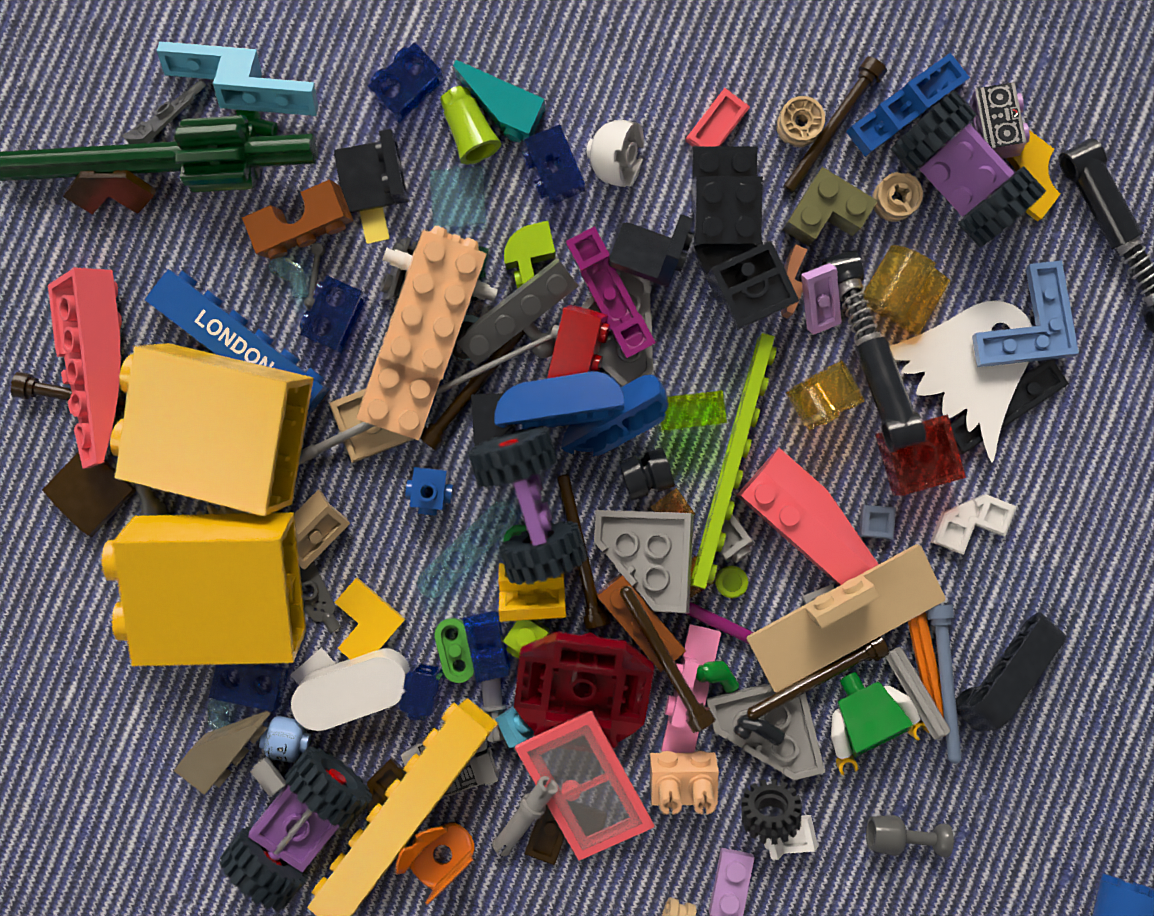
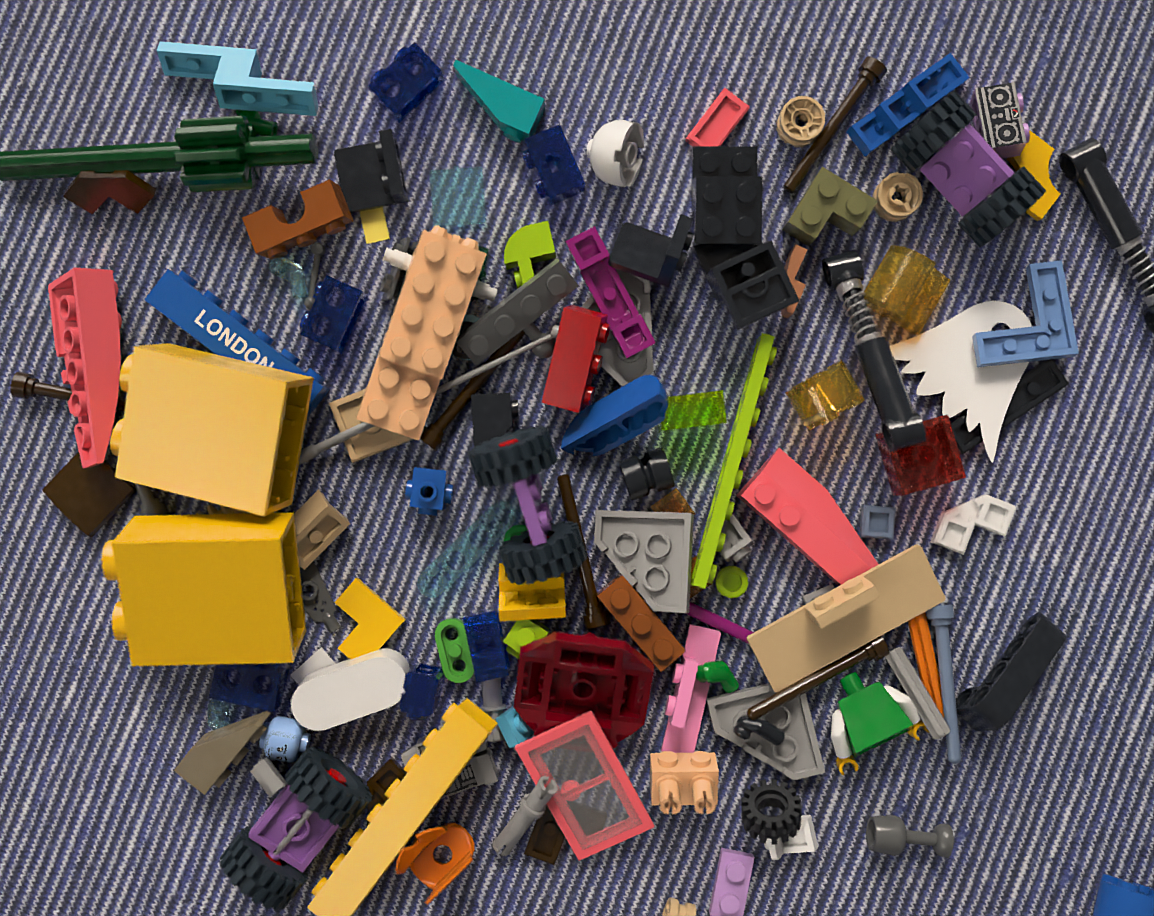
(163, 115): dark grey piece -> none
(468, 126): lime plant -> none
(560, 401): blue brick -> none
(698, 715): dark brown piece -> none
(821, 298): lavender plate -> none

